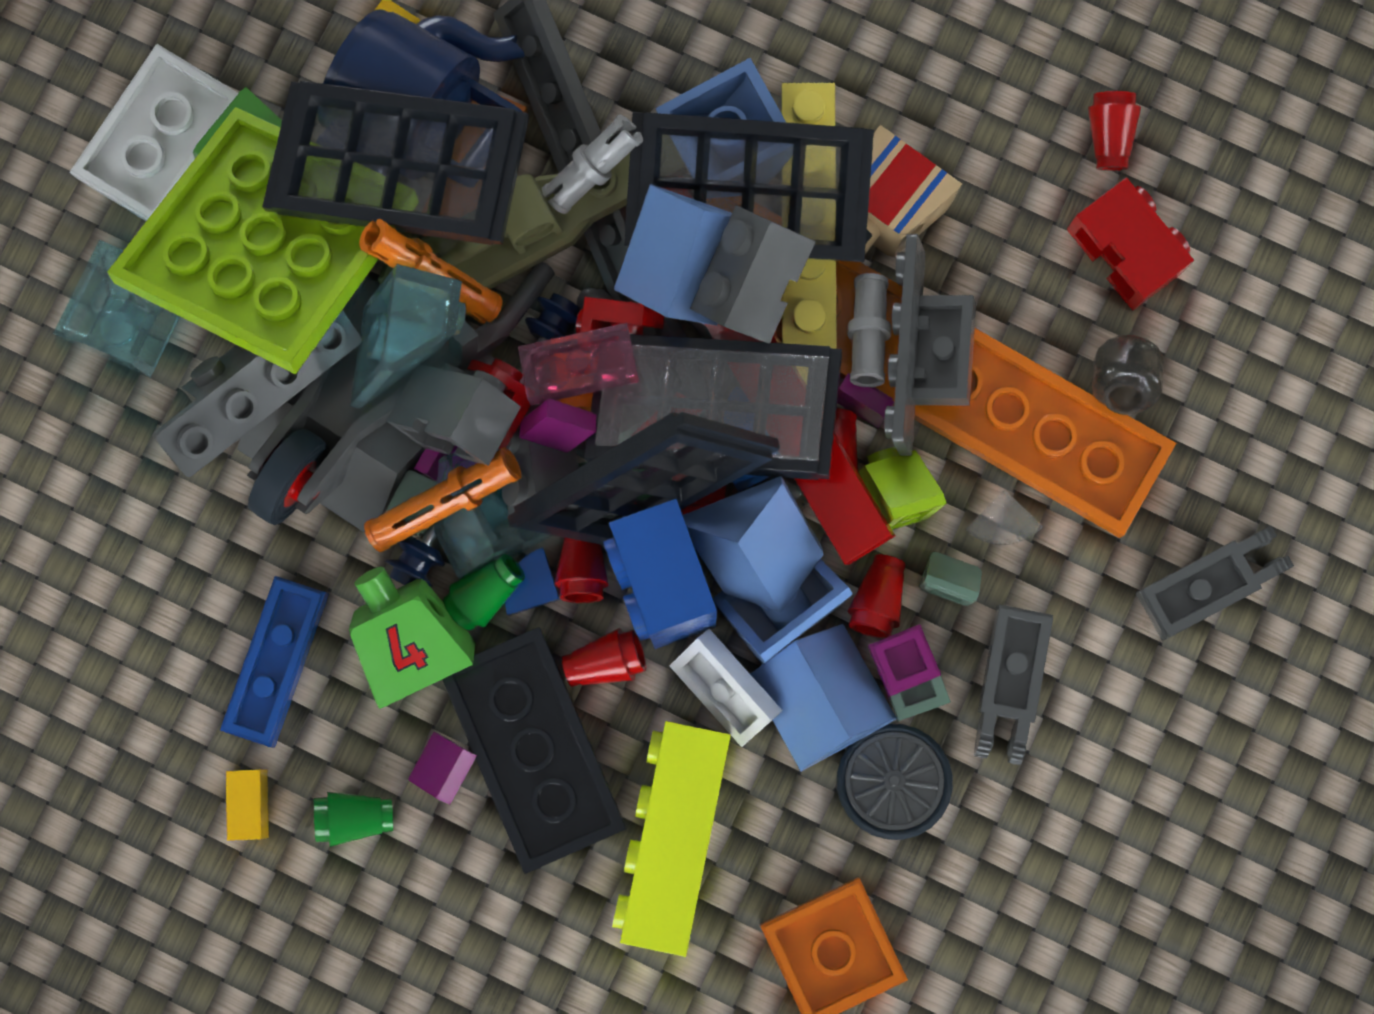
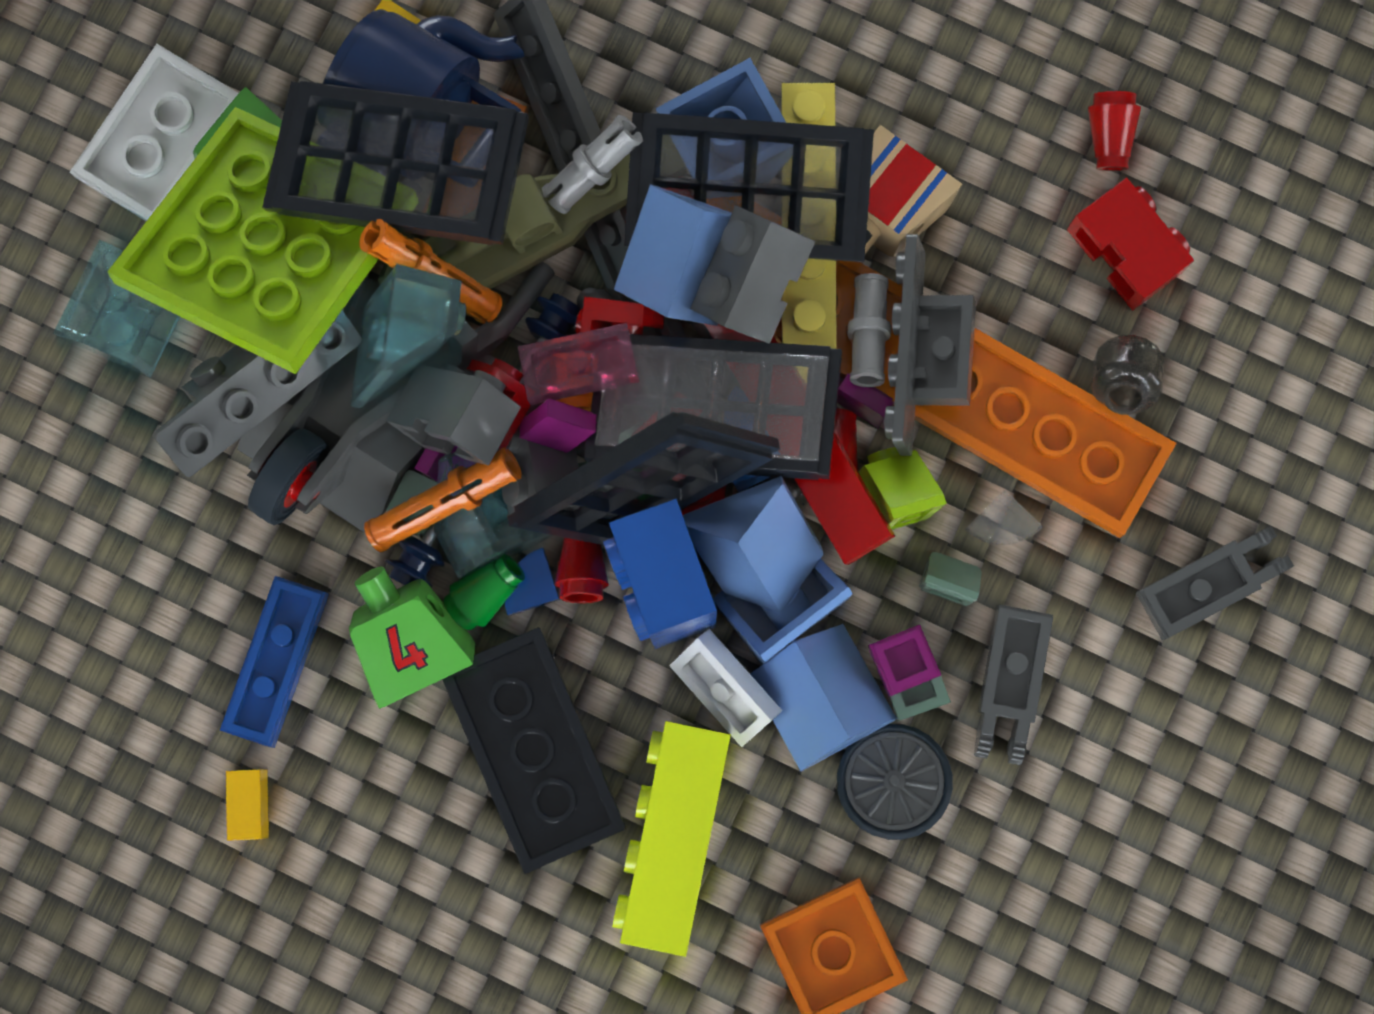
(350, 817): green cone -> none
(442, 768): magenta tile -> none
(606, 660): red cone -> none
(879, 598): red cone -> none

